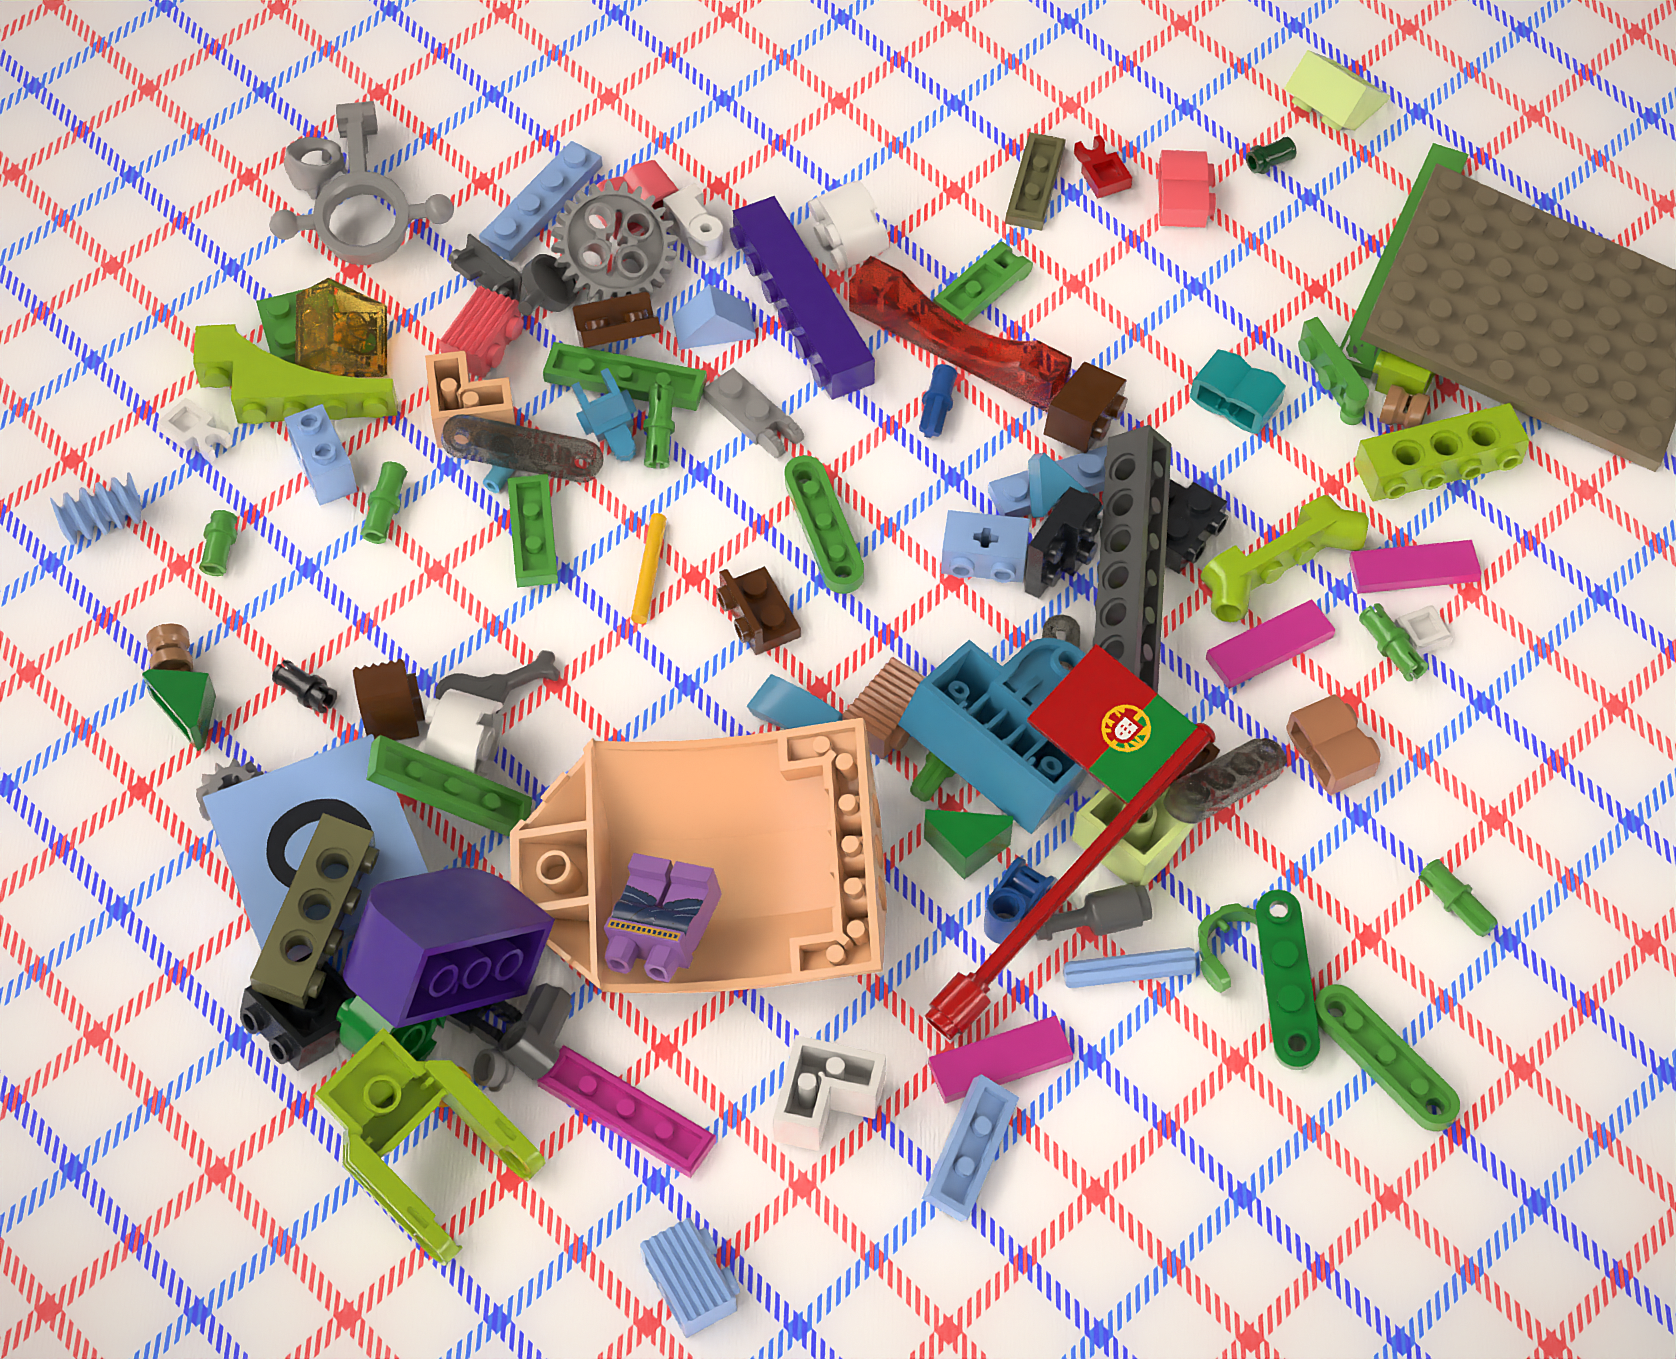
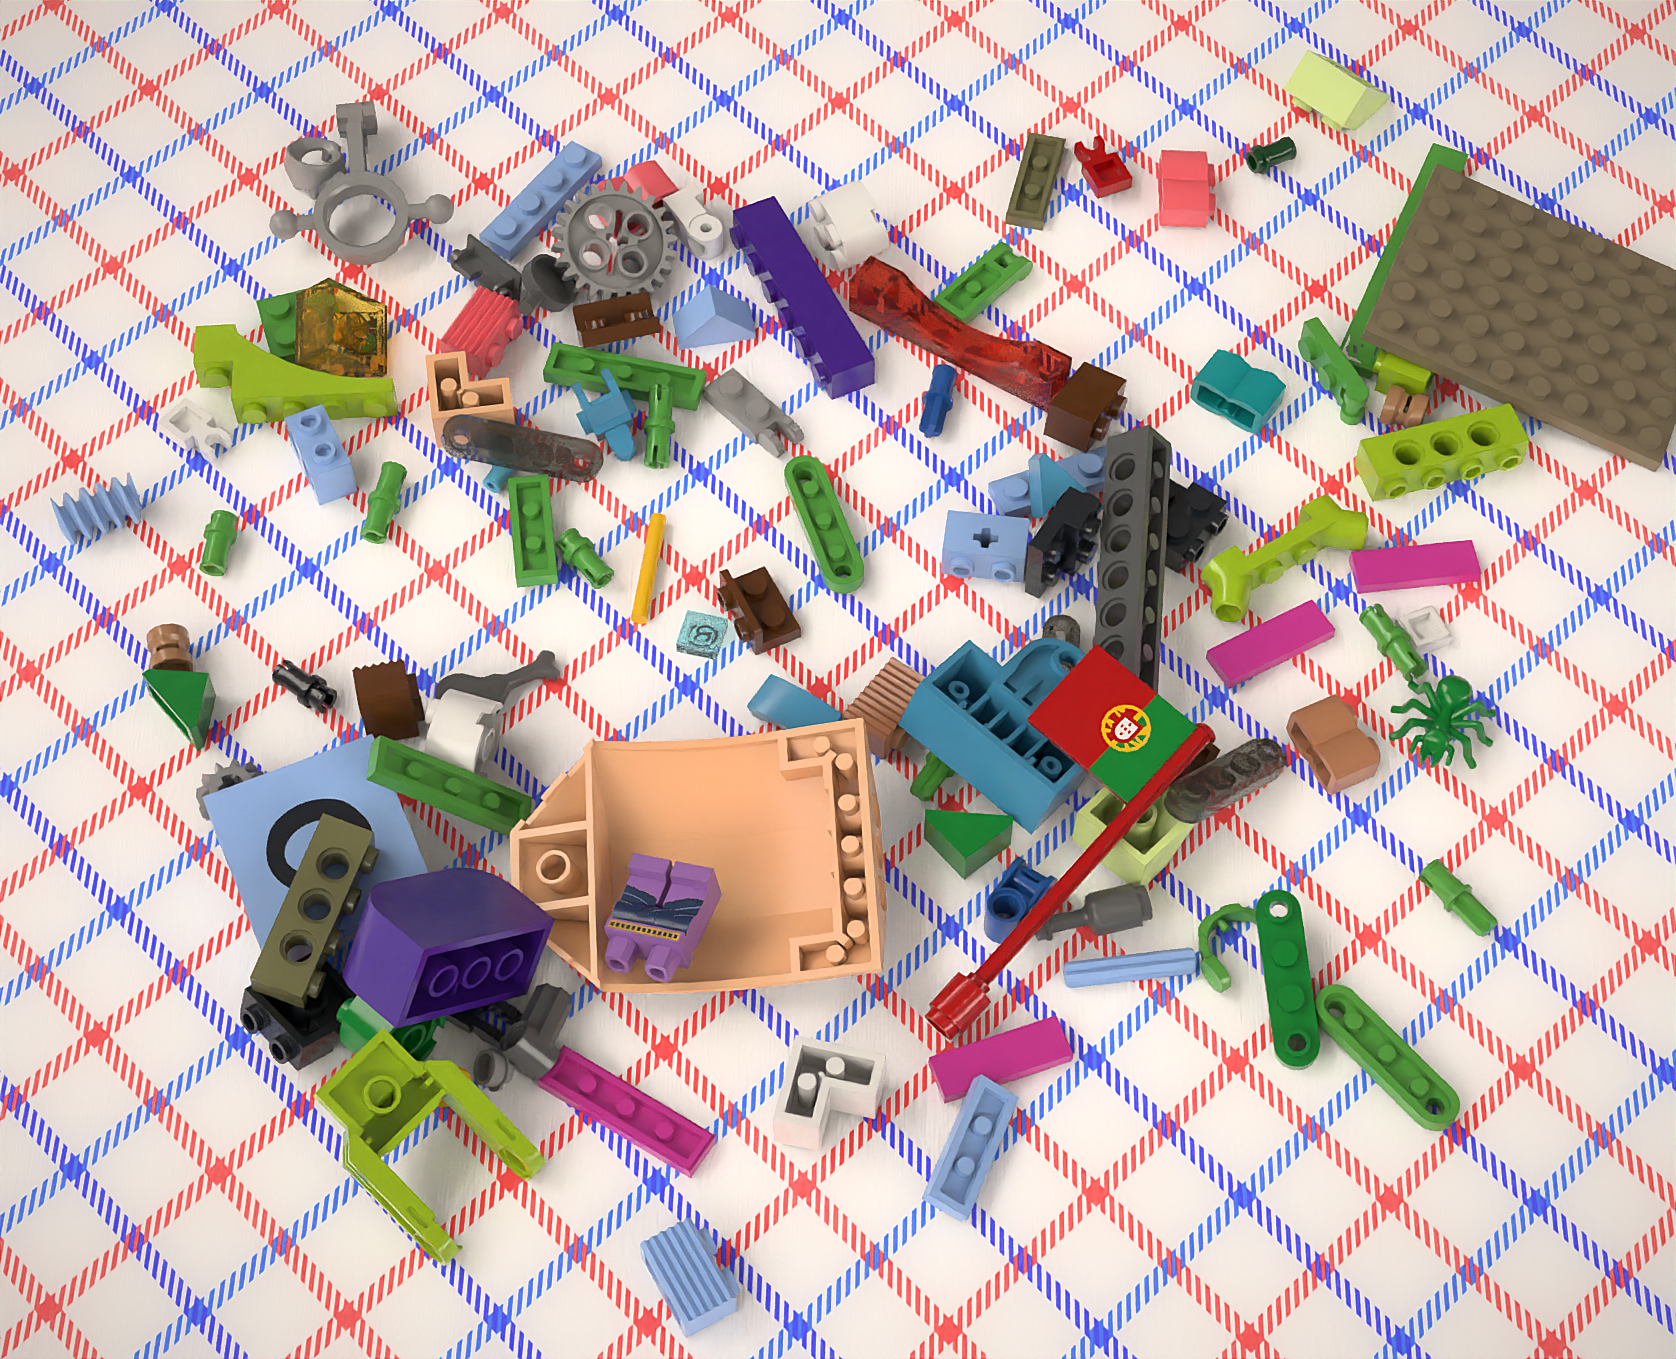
(580, 553): none -> bright green pin
(702, 635): none -> clear light blue tile
(1443, 720): none -> green animal

